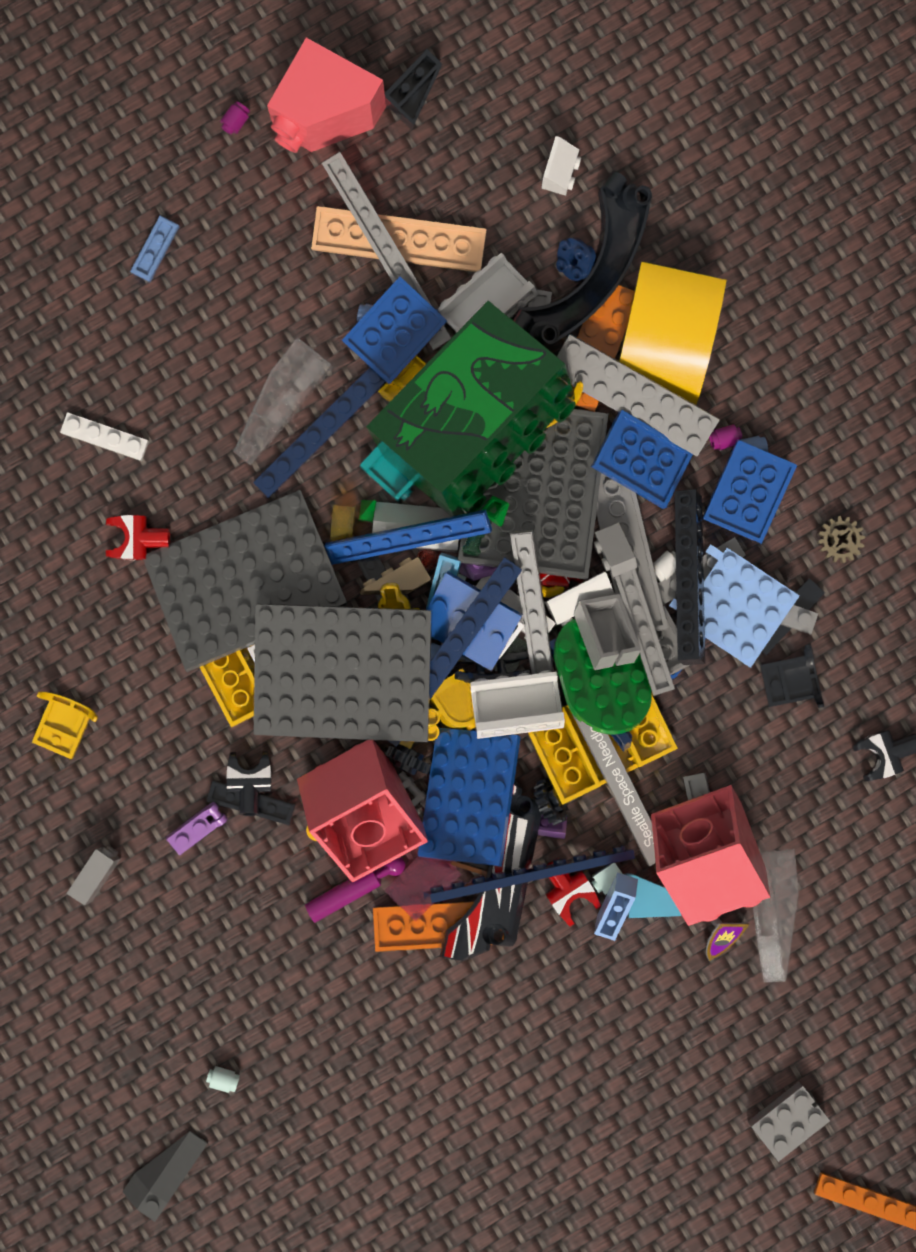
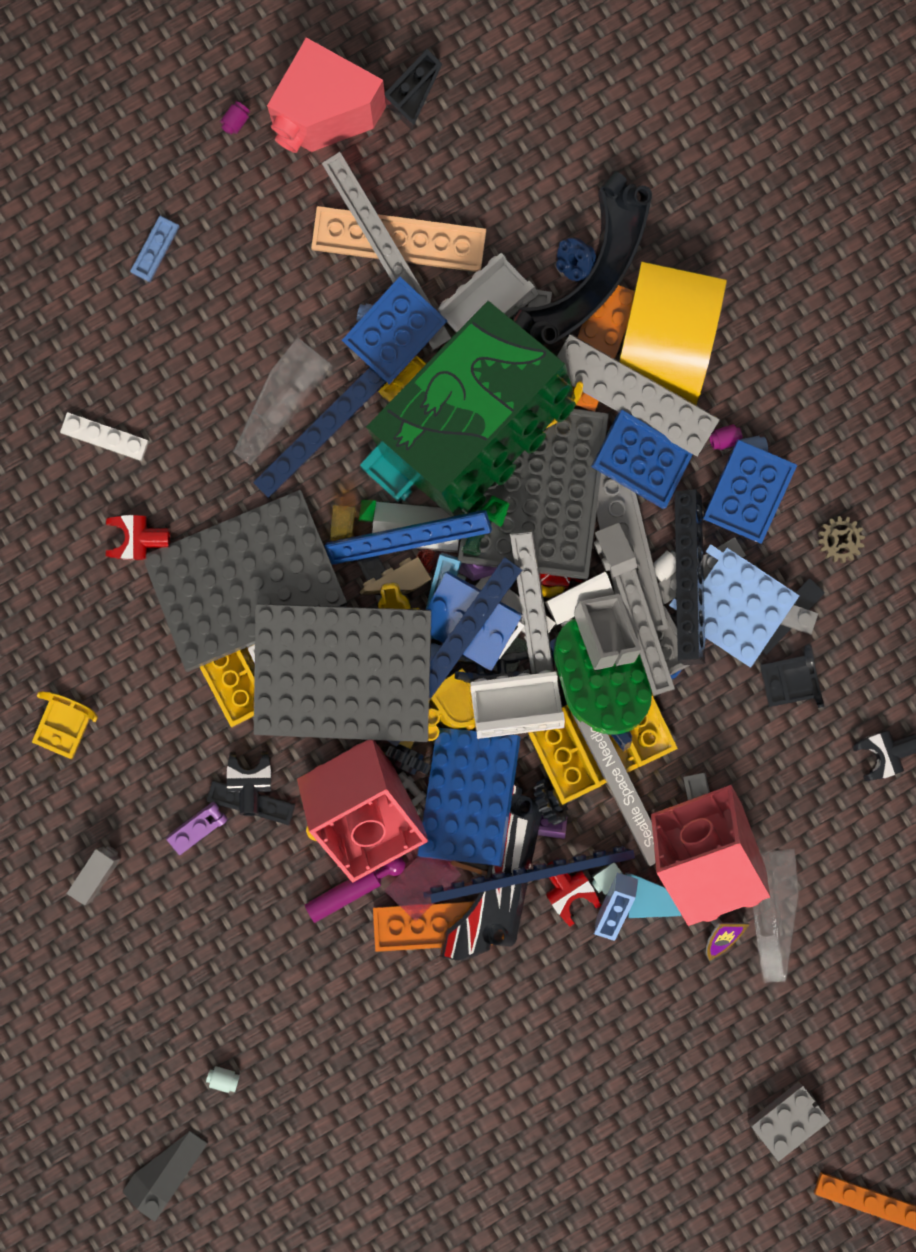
(560, 167): white slope -> none

